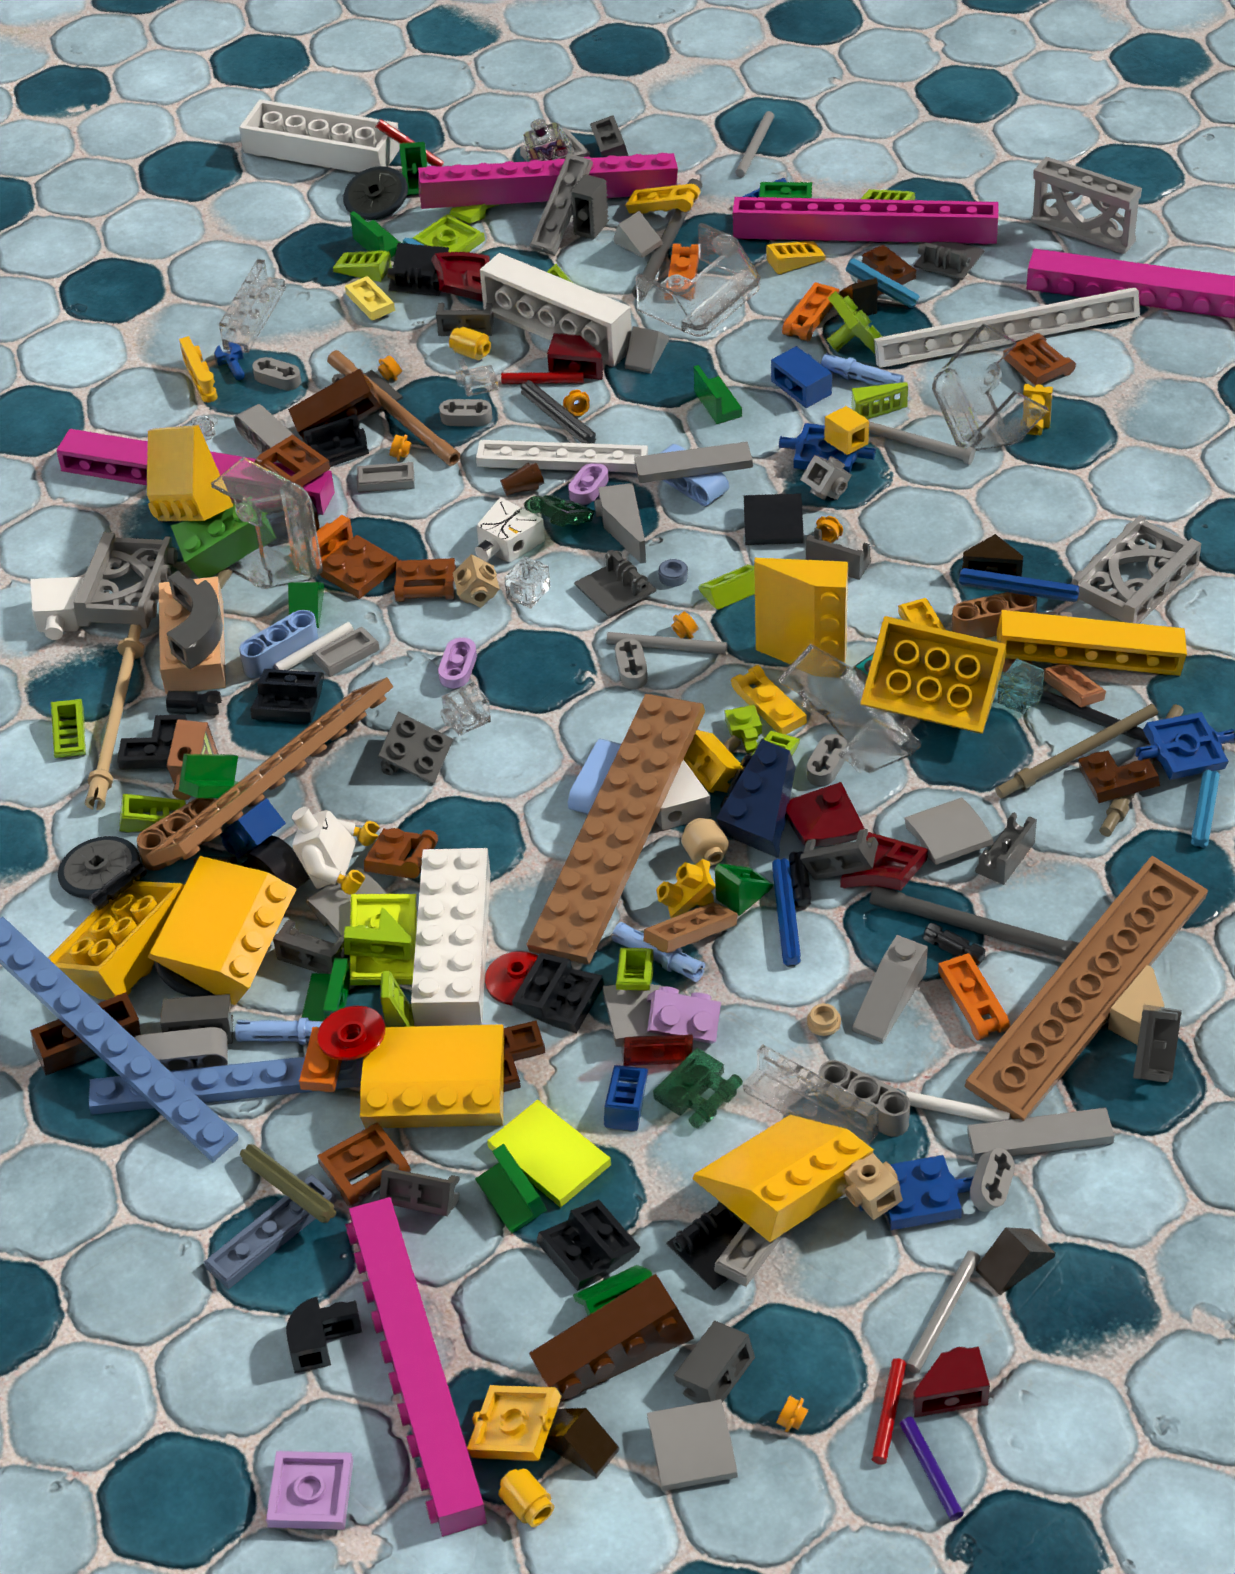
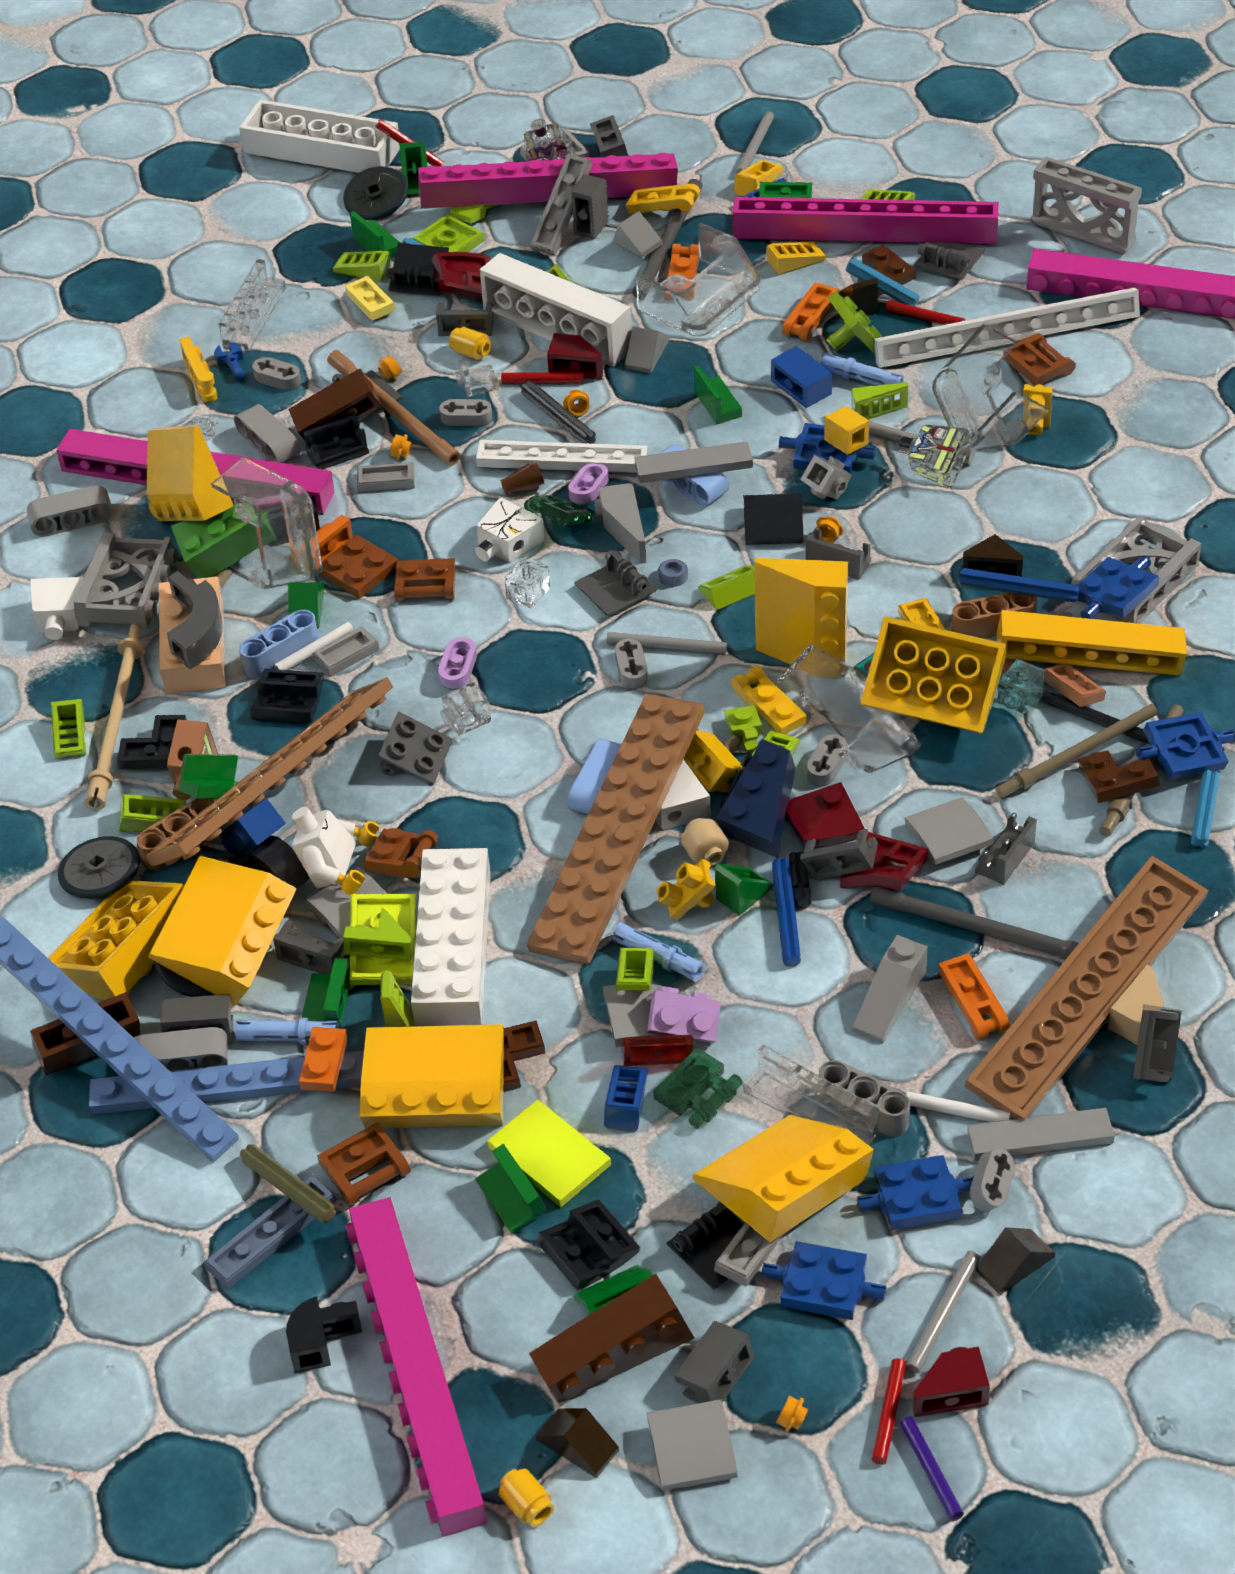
(69, 510): none -> light grey beam
(117, 885): black axle -> none
(193, 702): black bar -> none
(296, 456): dark orange plate -> none
(310, 1490): lavender plate -> none
(351, 1033): red dish -> none
(419, 1191): dark grey hinge -> none
(476, 581): tan brick -> none
(507, 975): red dish -> none
(513, 1422): yellow plate -> none
(558, 992): black slope -> none
(684, 625): light orange plate -> none
(690, 927): medium nougat plate -> none
(750, 178): none -> yellow slope
(823, 1280): none -> blue plate
(824, 1020): tan plate -> none
(872, 1186): tan brick -> none
(921, 313): none -> red bar
(937, 452): none -> torso
(953, 943): black axle -> none
(1116, 587): none -> blue plate

